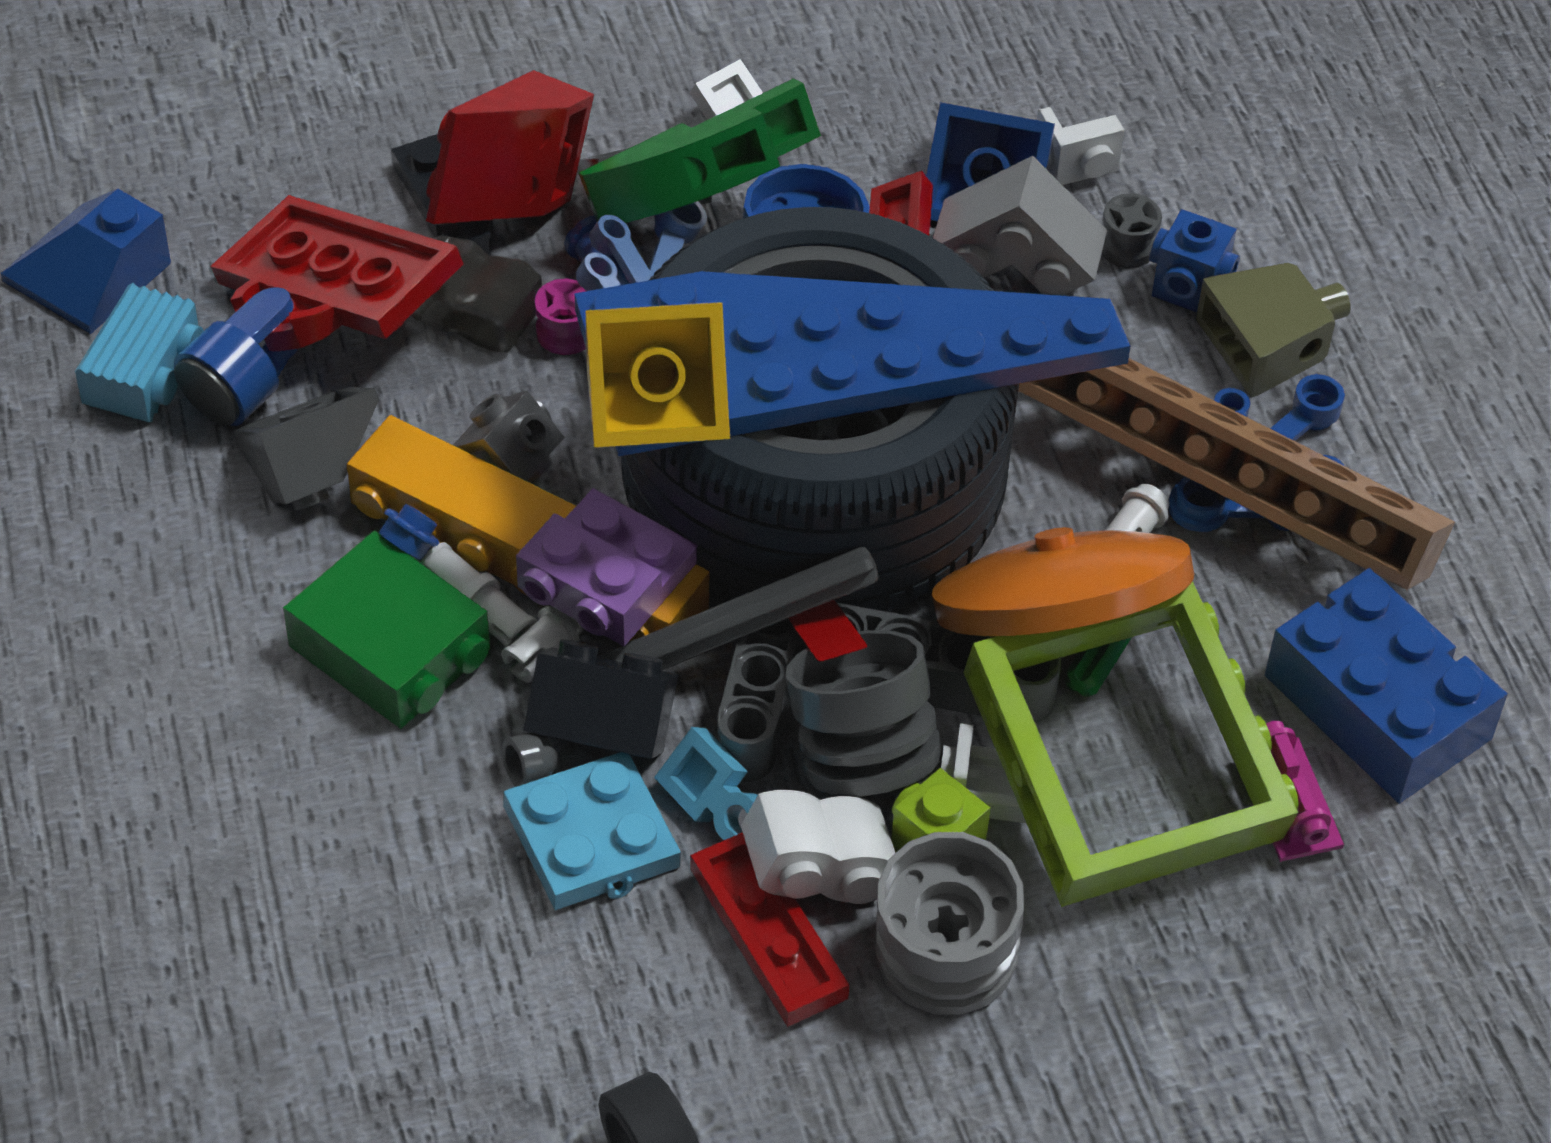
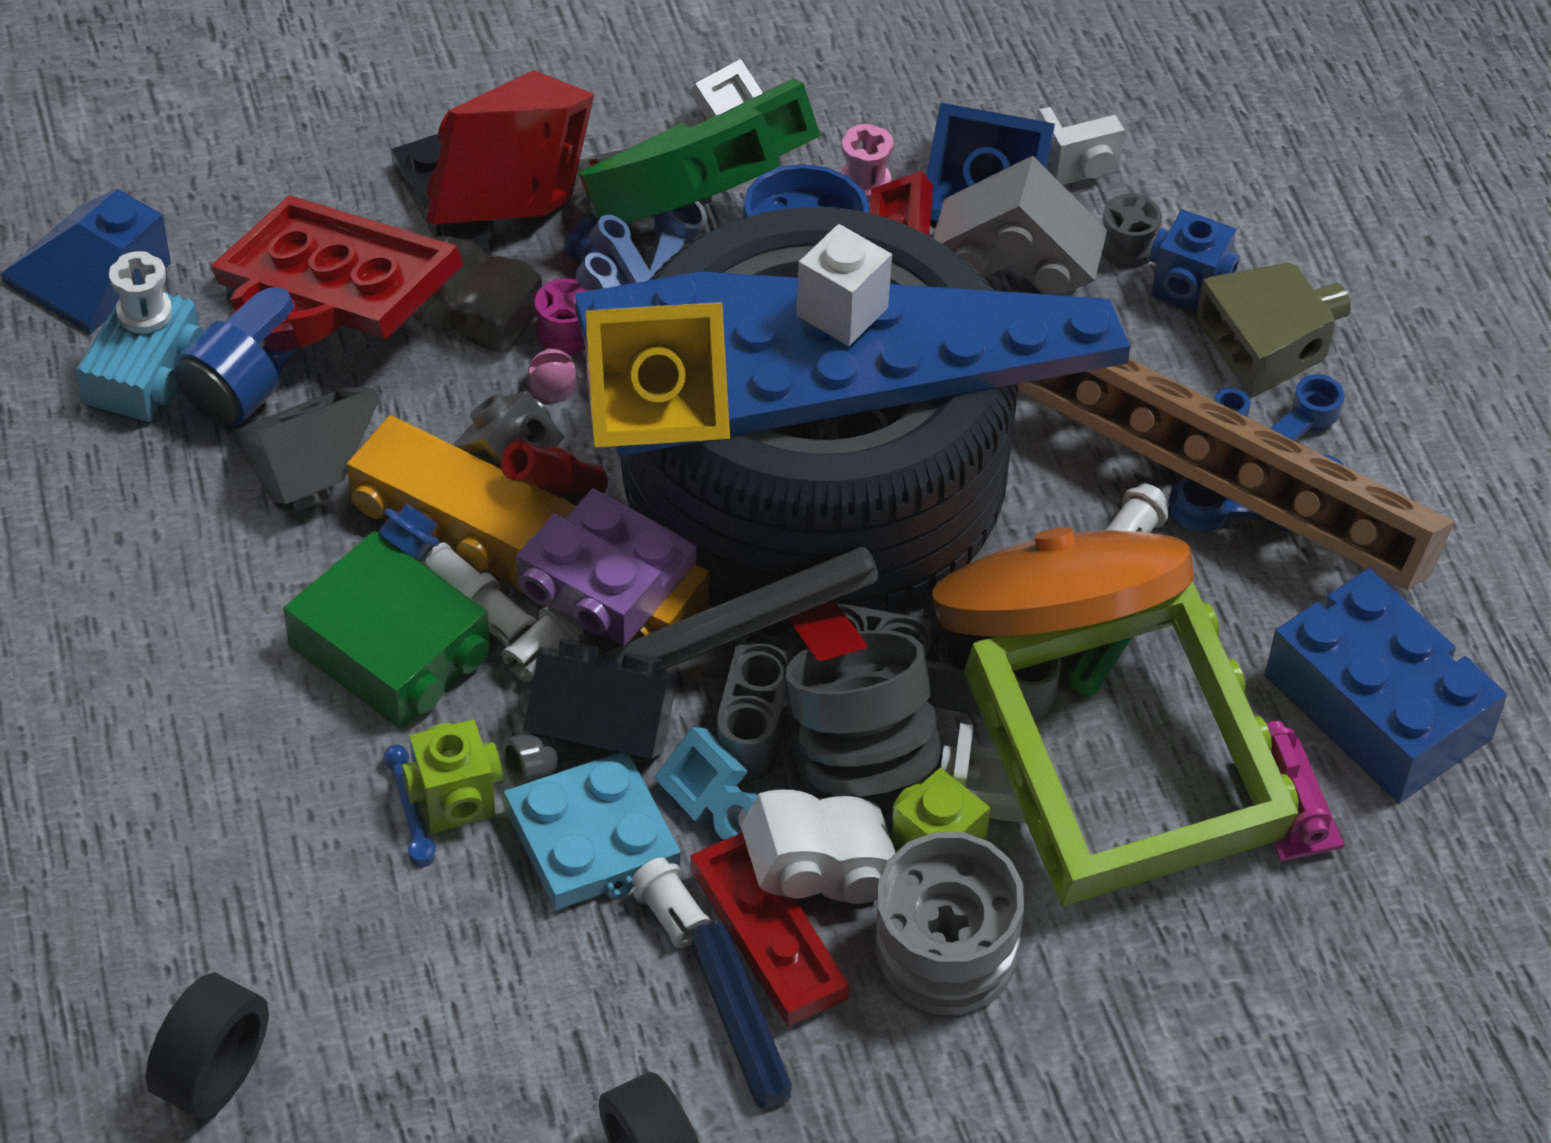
(128, 307): none -> white bush
(207, 1045): none -> black tyre
(421, 849): none -> blue hinge
(452, 775): none -> lime brick
(552, 376): none -> bright pink hinge
(552, 470): none -> red pin
(662, 889): none -> white pin
(741, 1015): none -> dark blue axle
(843, 284): none -> white brick
(871, 159): none -> bright pink bush

